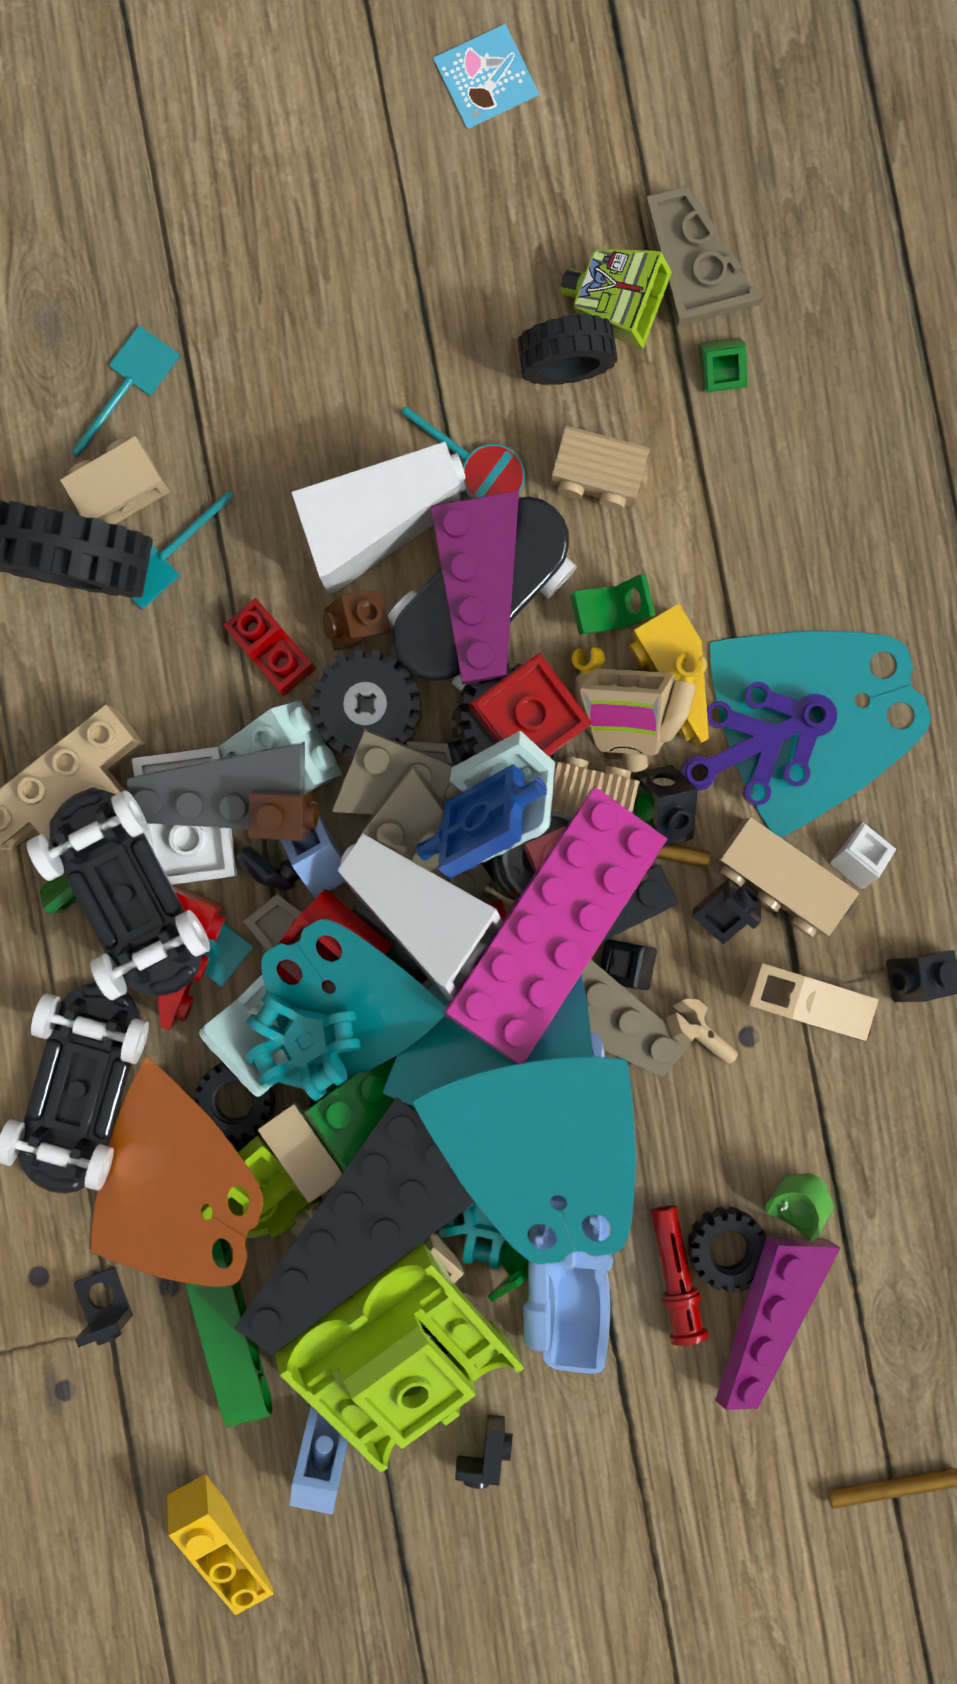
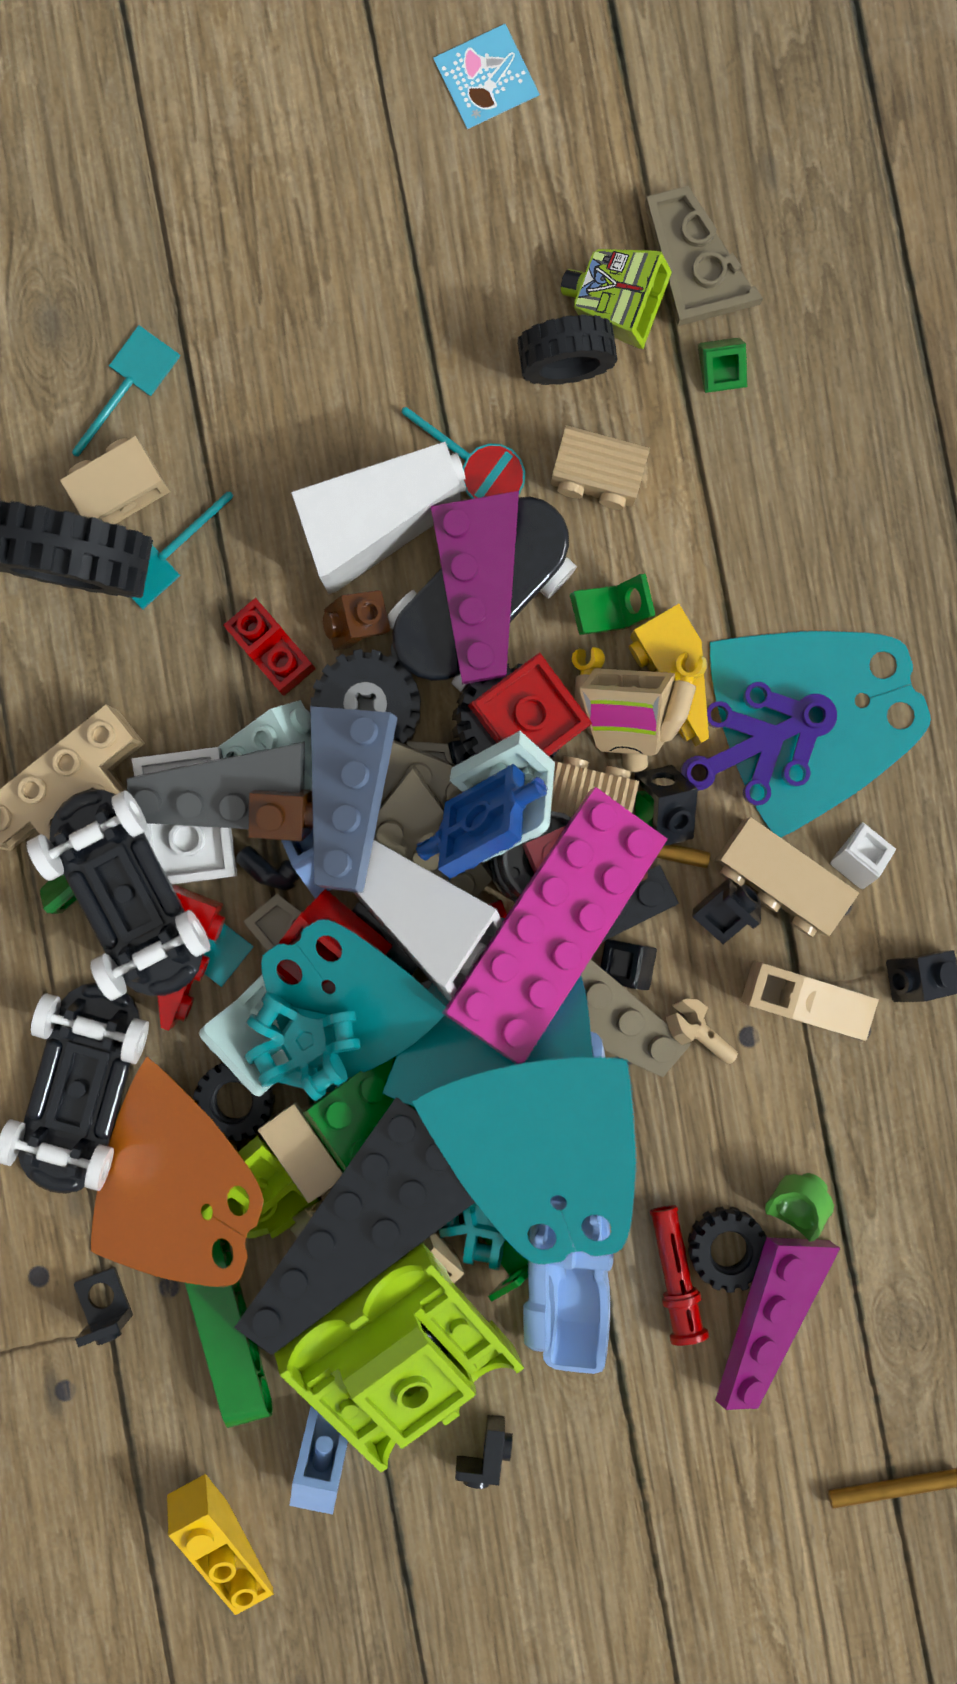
(347, 789): none -> sand blue wing

